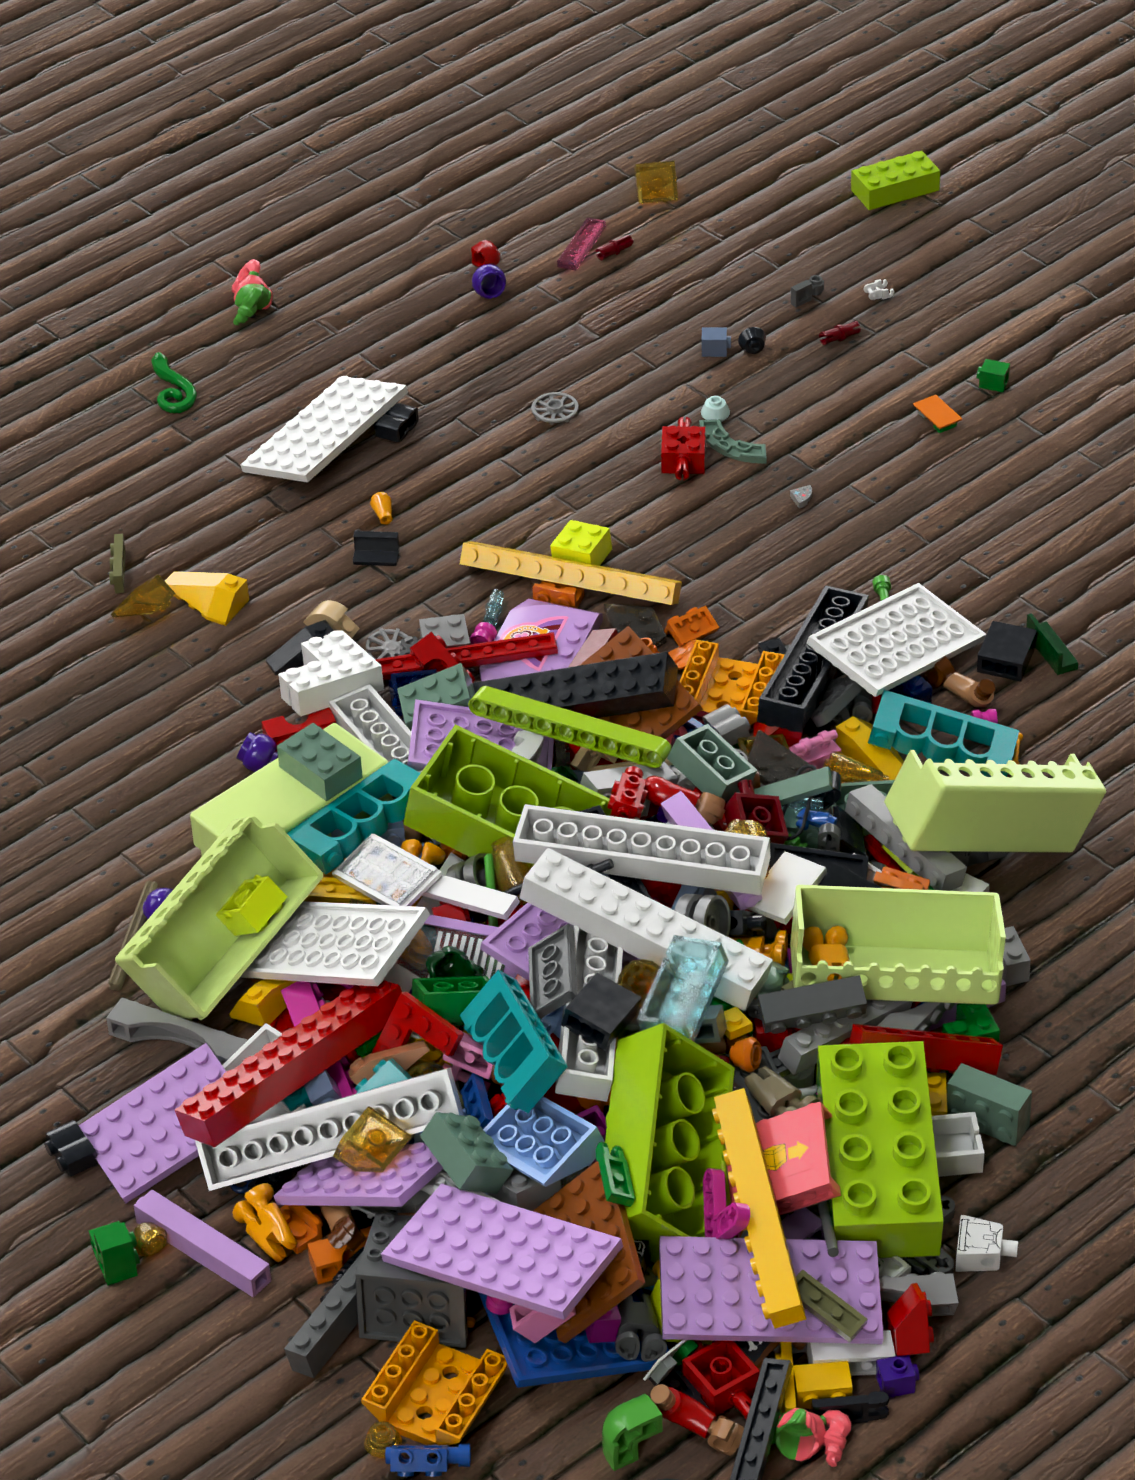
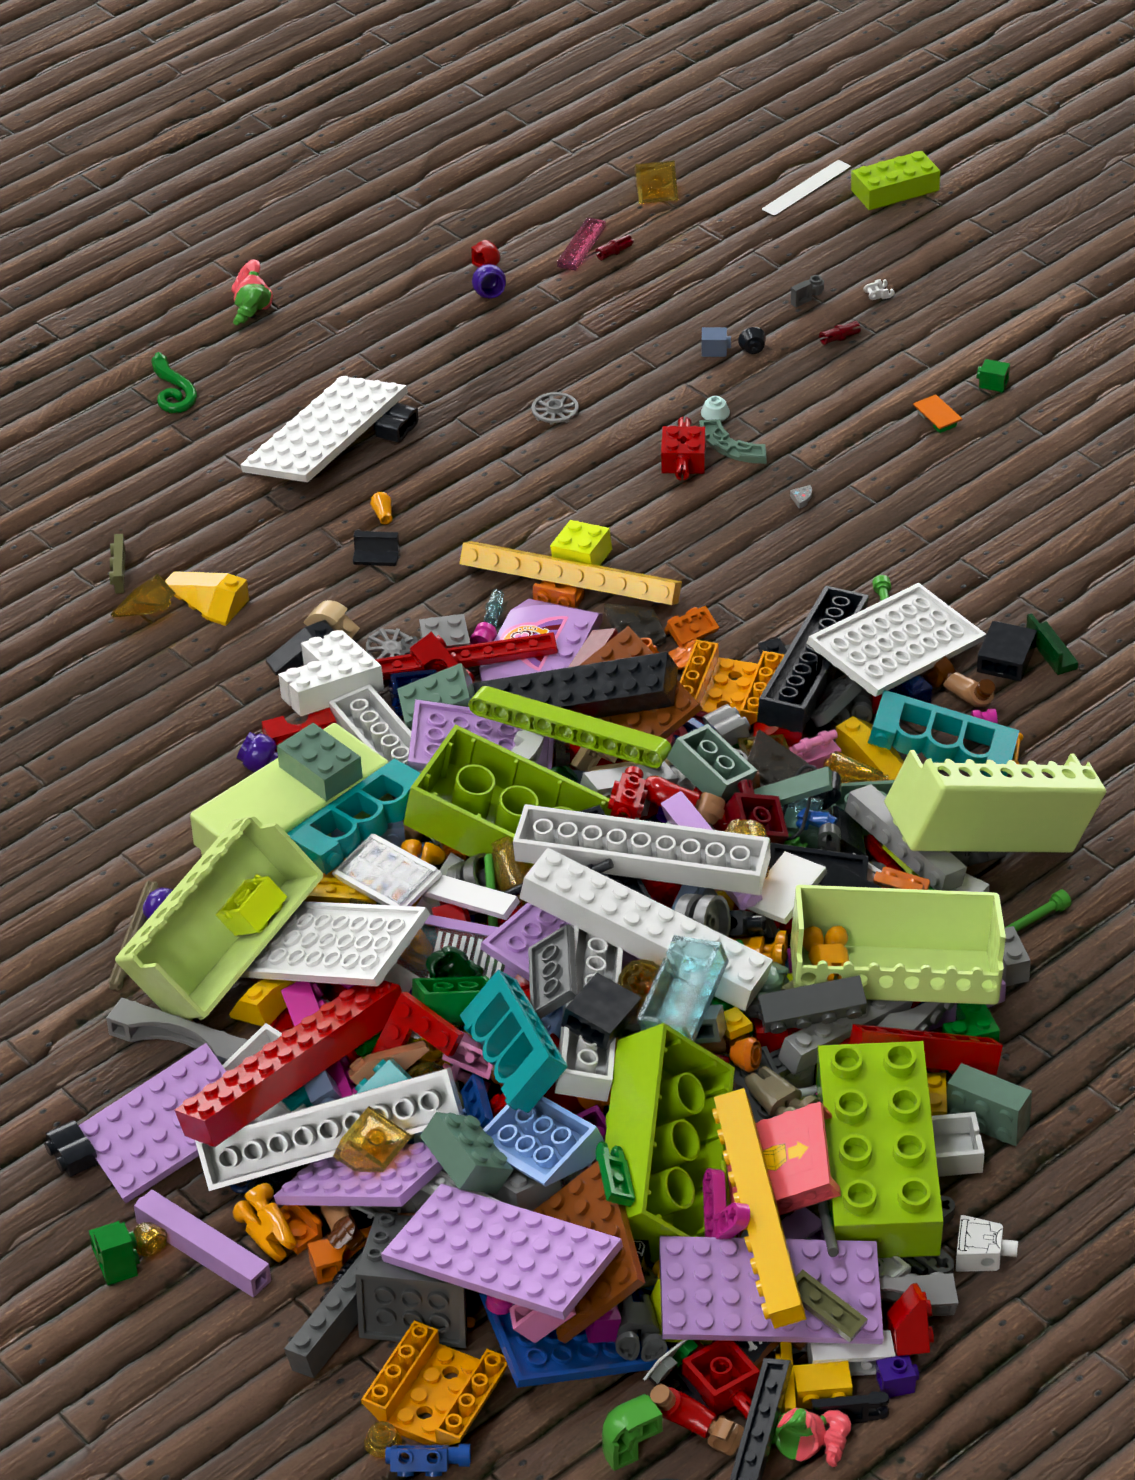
(806, 187): none -> white sticker
(1059, 901): none -> bright green piece

